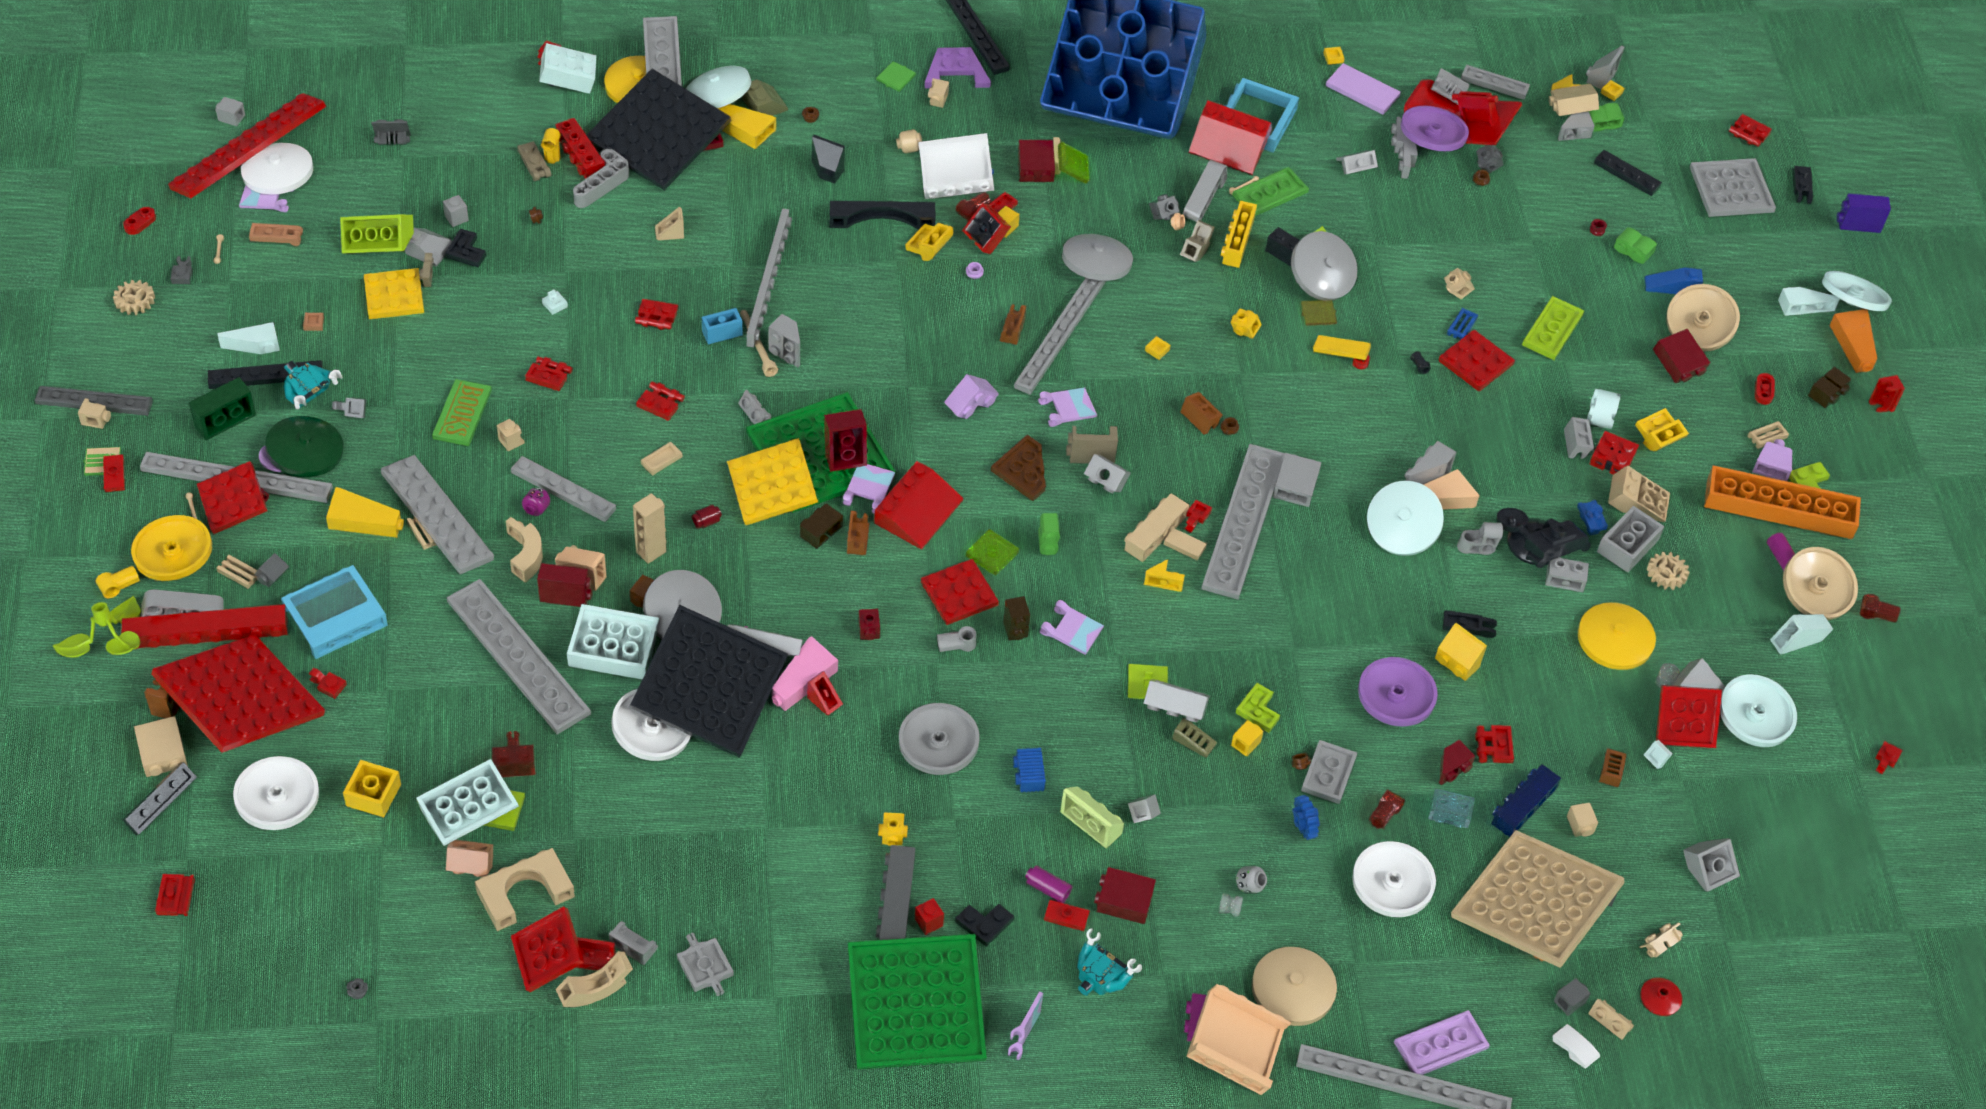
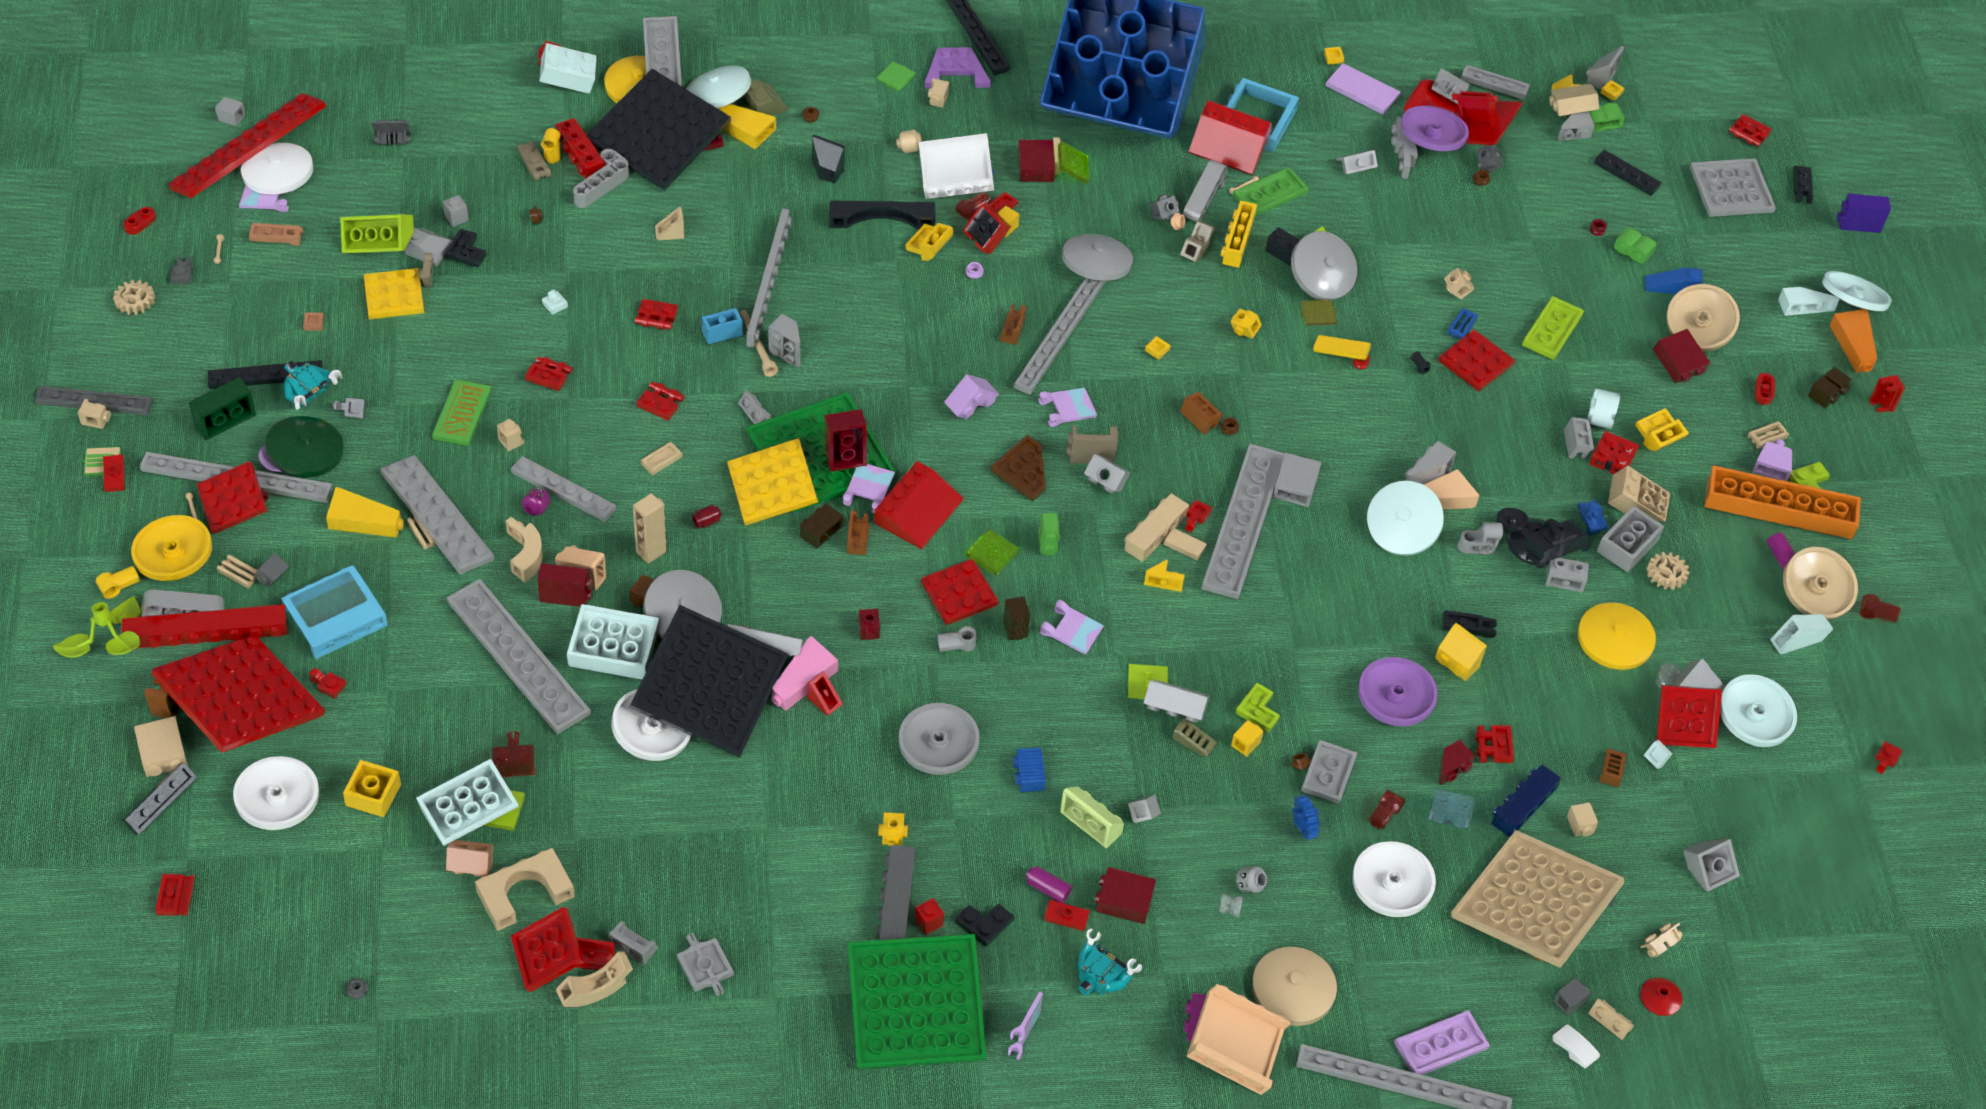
(253, 339): light aqua slope -> none

